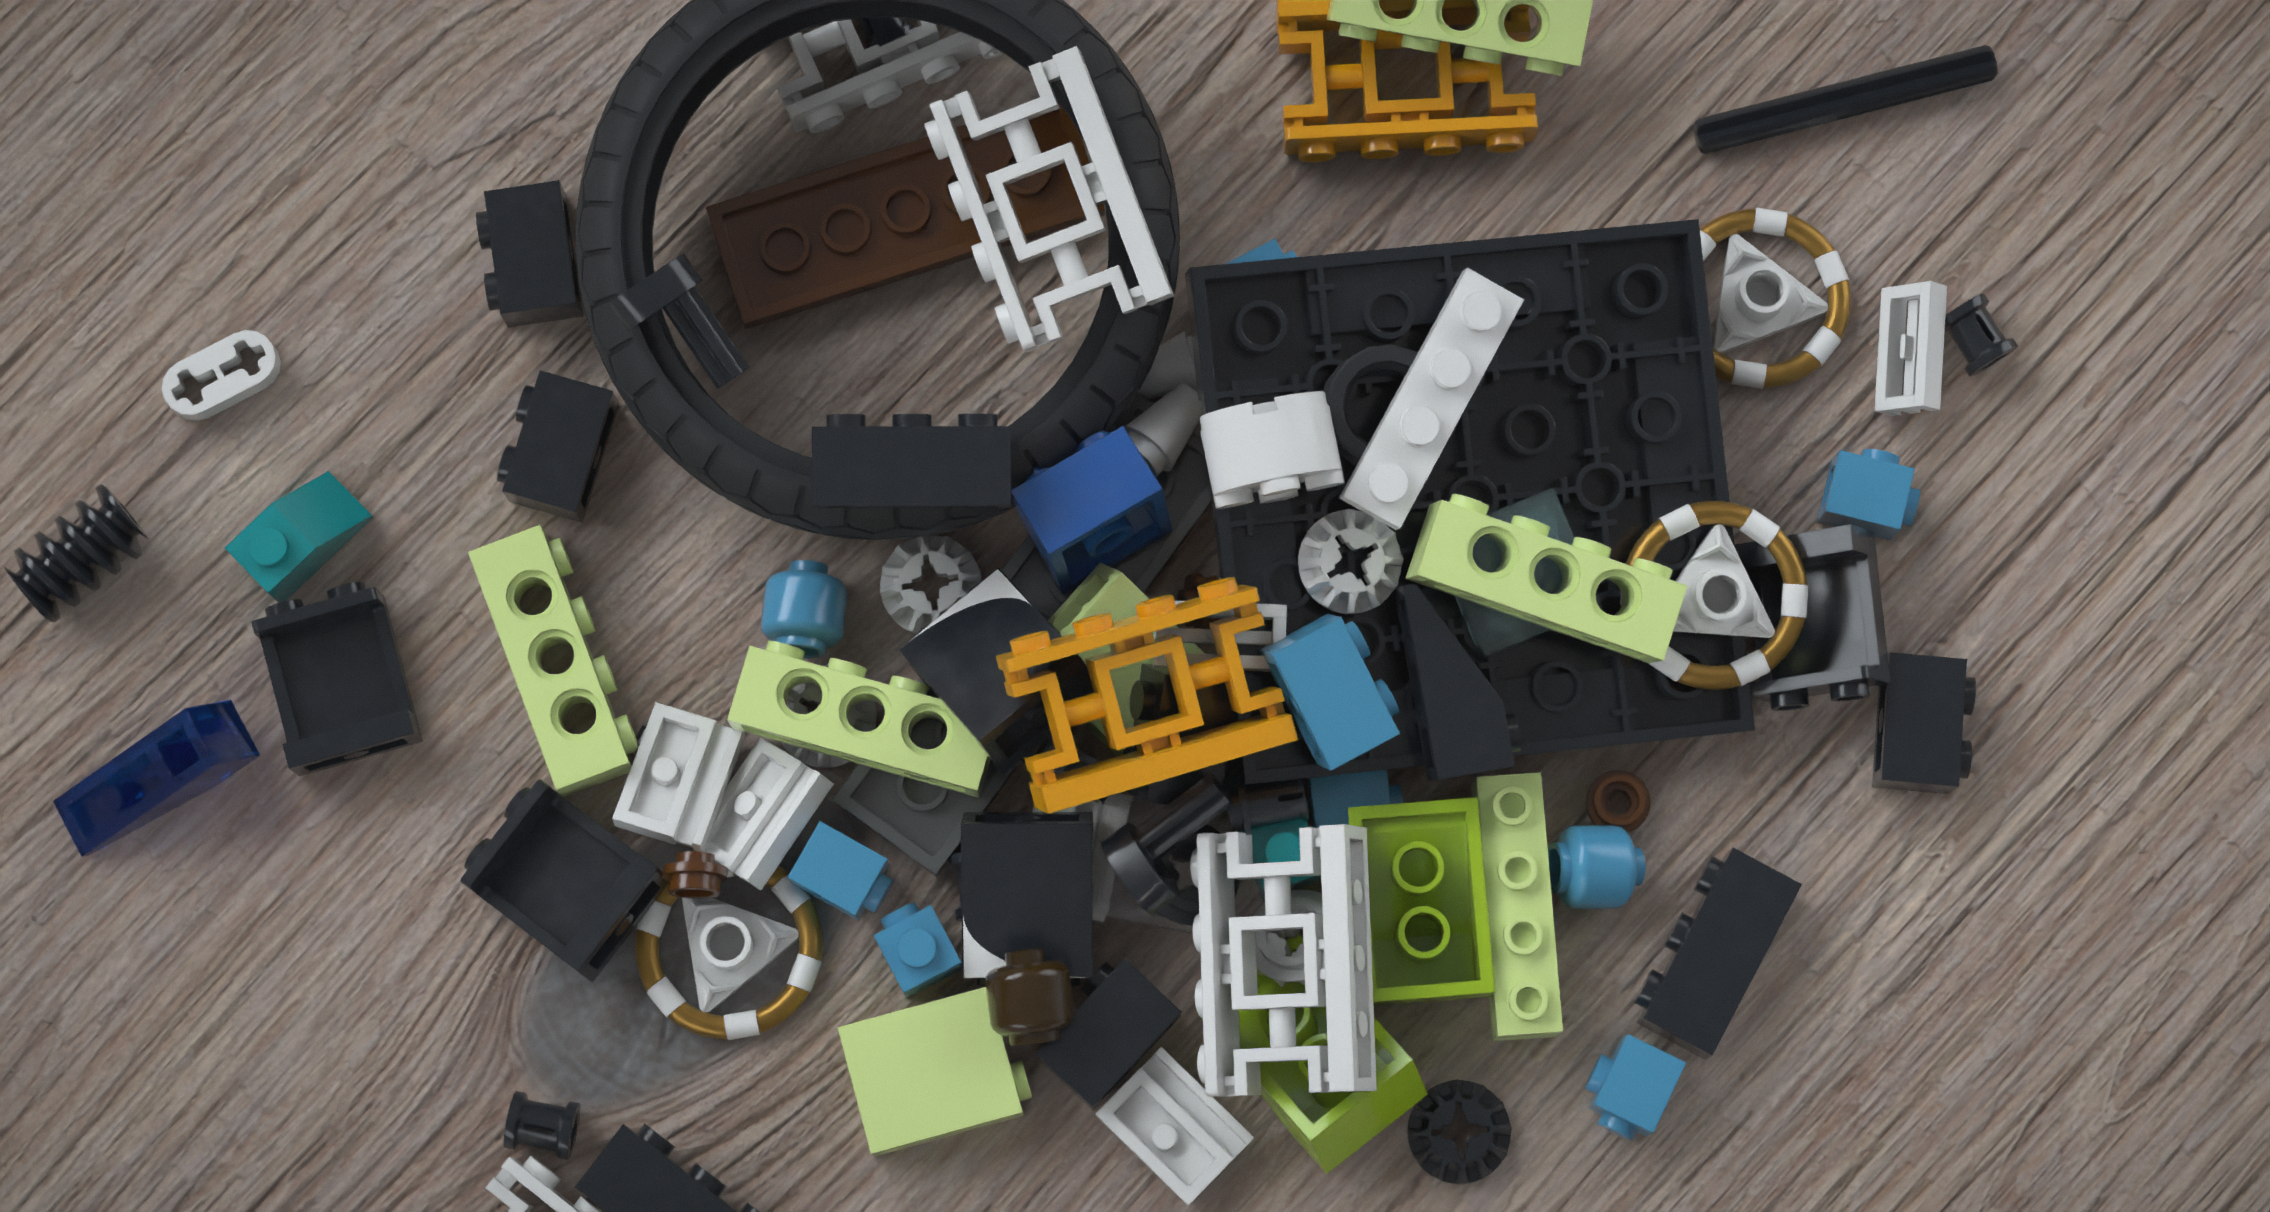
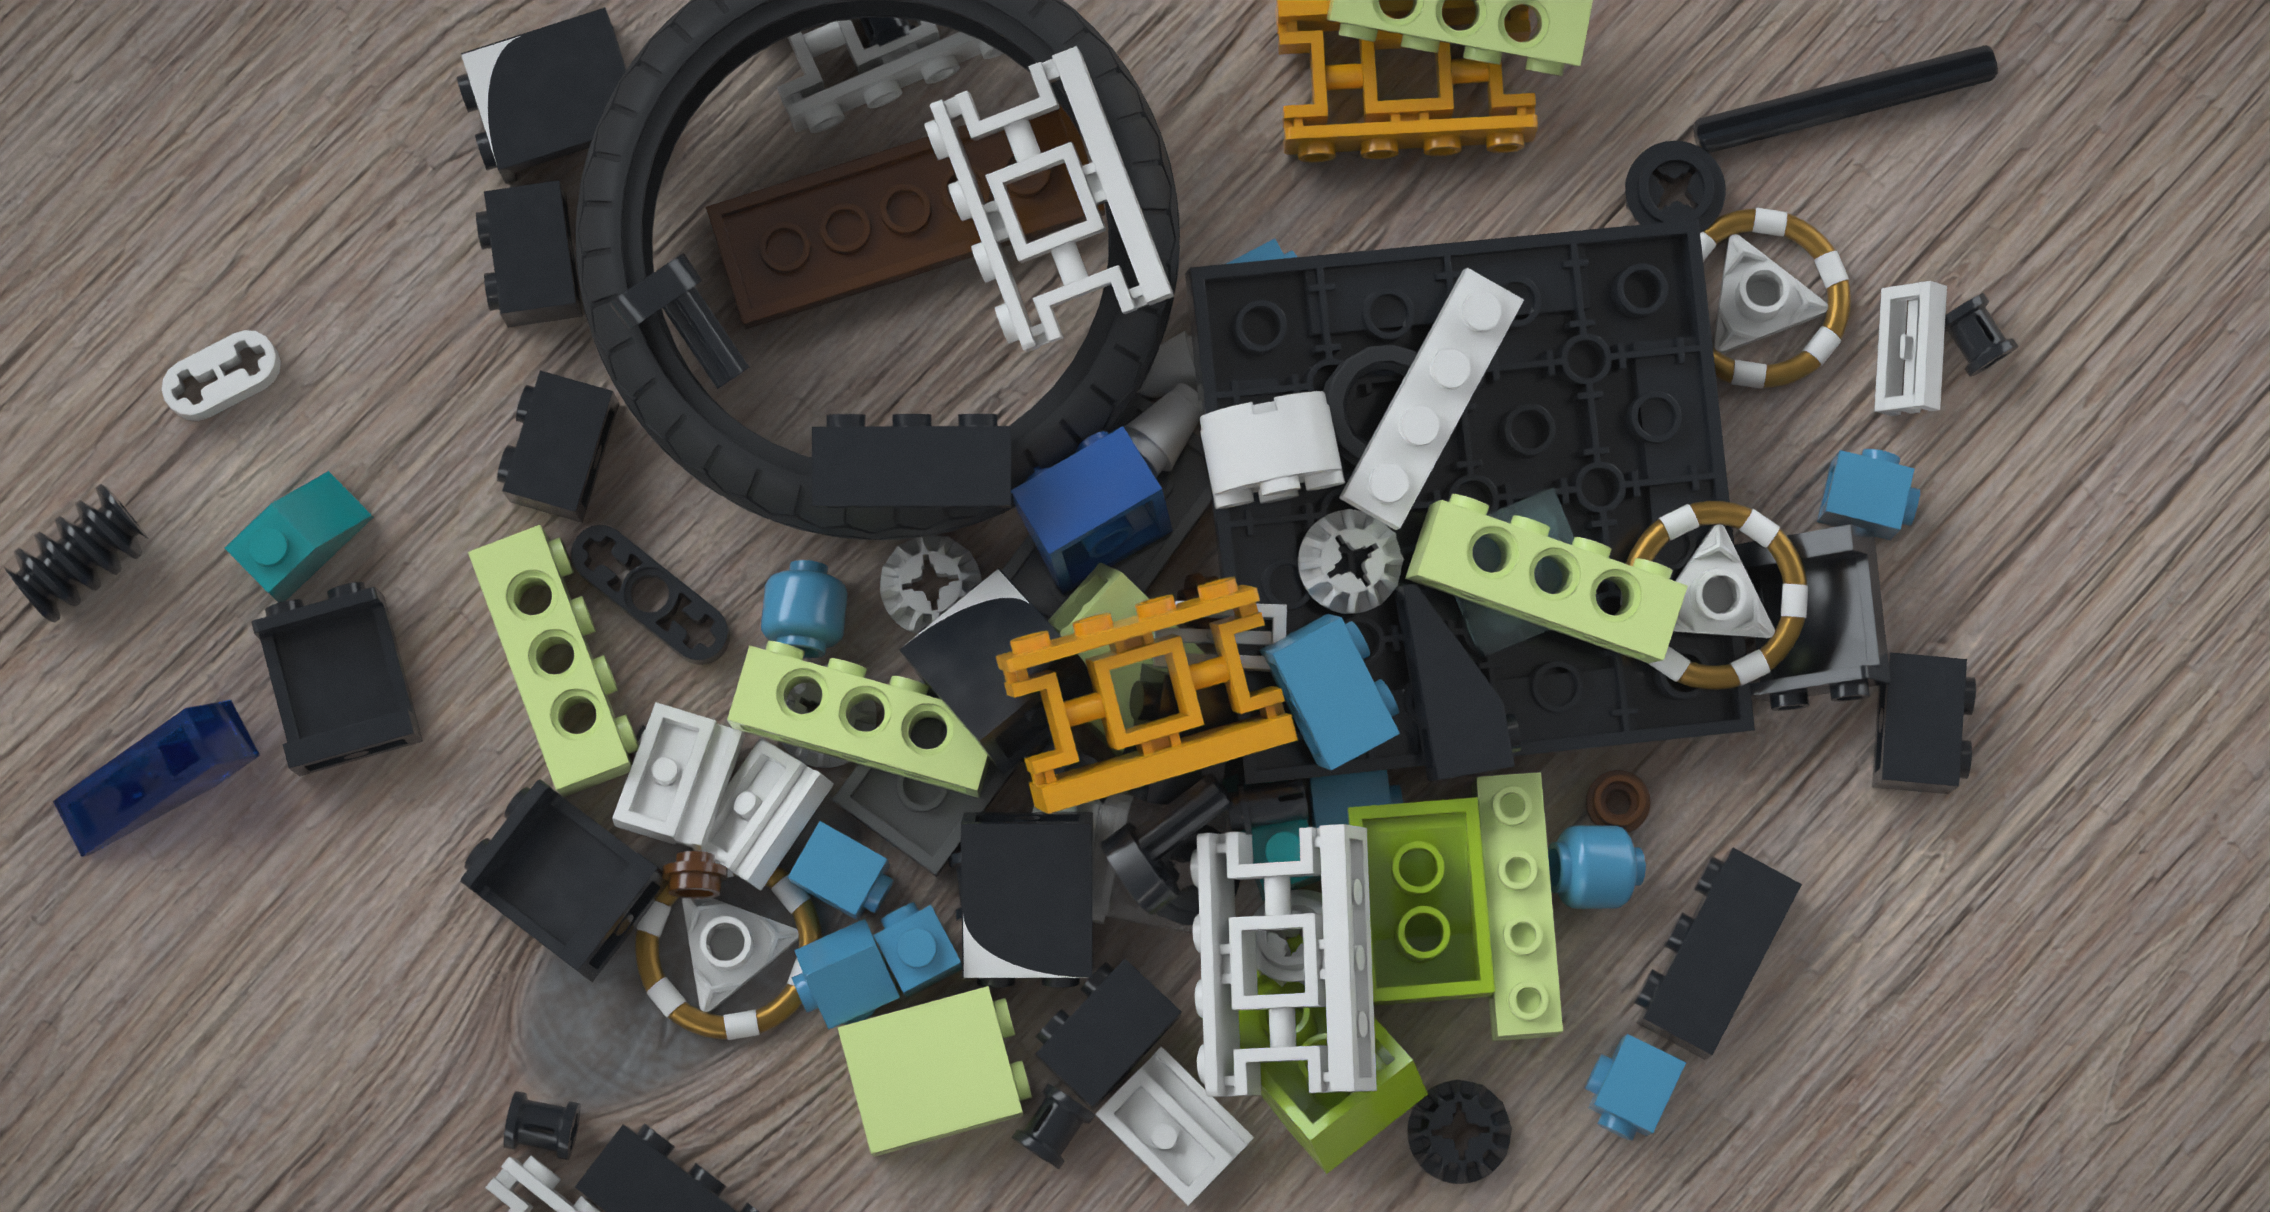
(542, 91): none -> black panel
(624, 552): none -> black beam
(844, 976): none -> dark azure brick
(1029, 997): dark brown head -> none
(1053, 1126): none -> black bush
(1670, 162): none -> black gear

